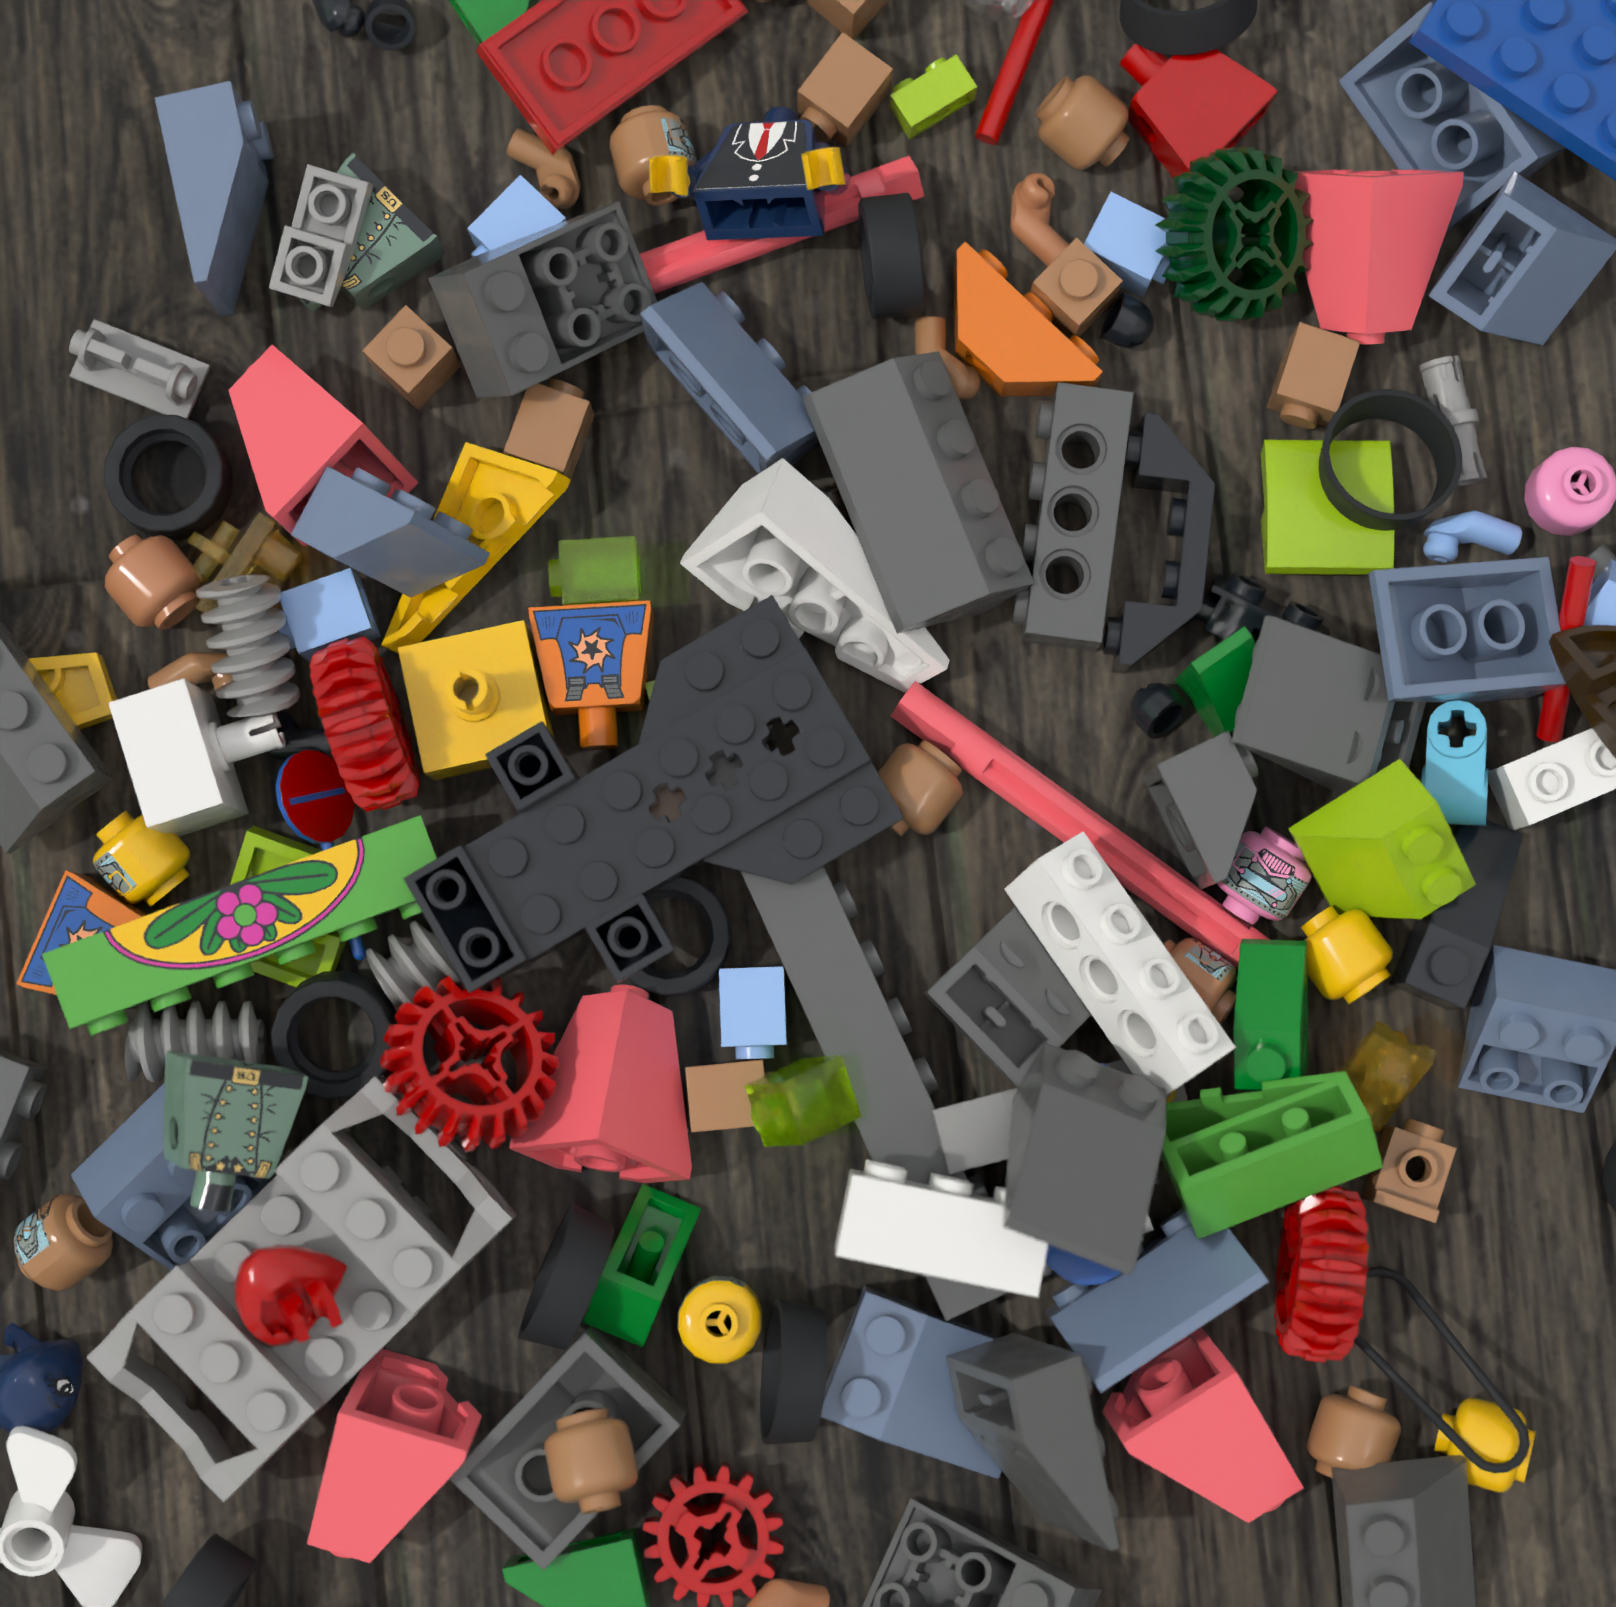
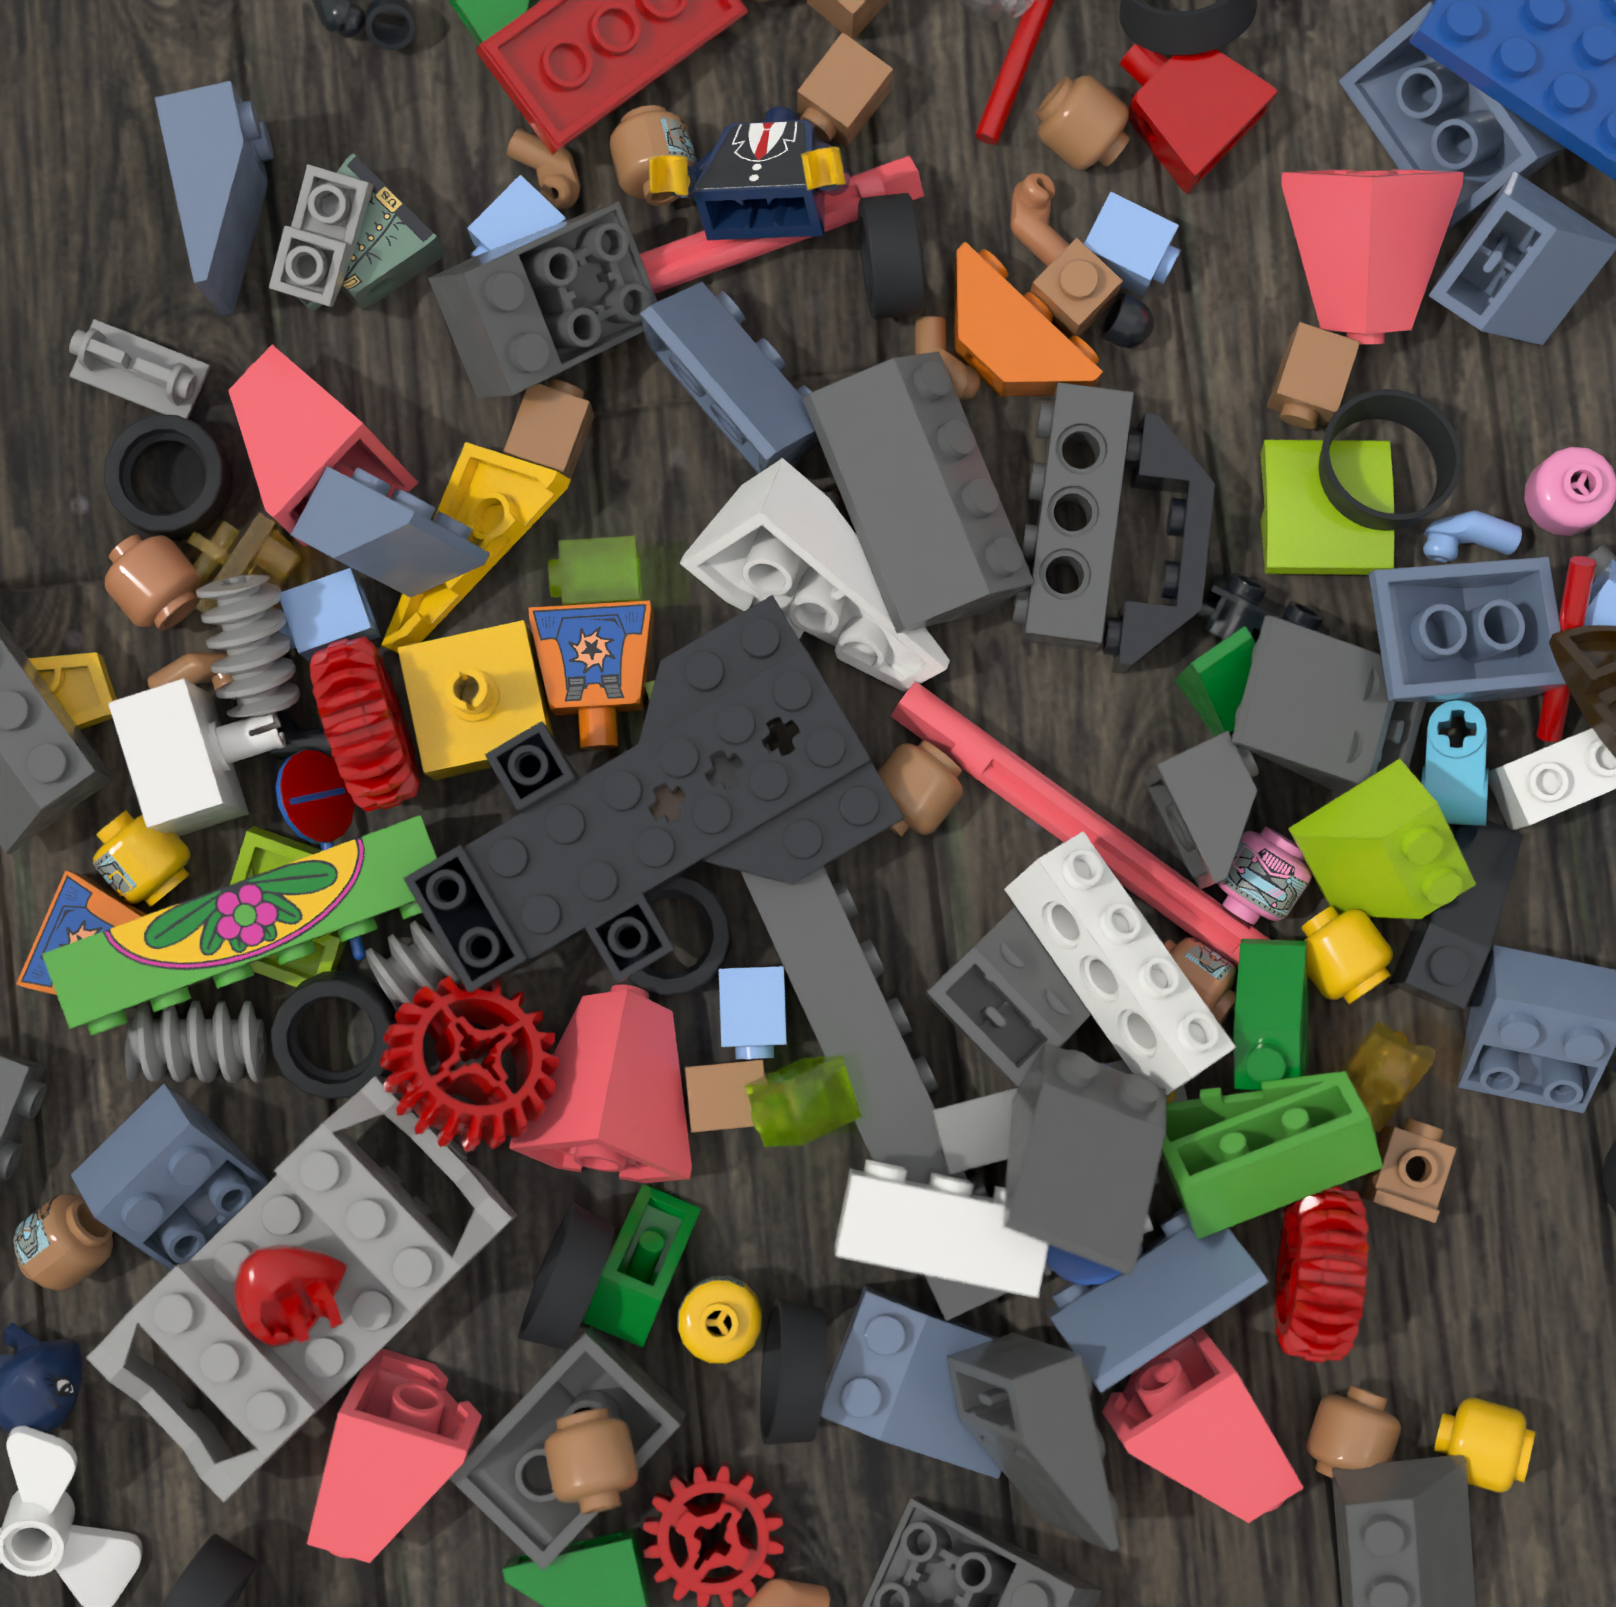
(226, 1121): sand green torso -> none
(412, 357): medium nougat brick -> none
(932, 96): lime piece -> none
(1157, 709): black hinge -> none
(1214, 235): dark green gear -> none
(1447, 392): light grey pin -> none
(1471, 1365): black piece -> none

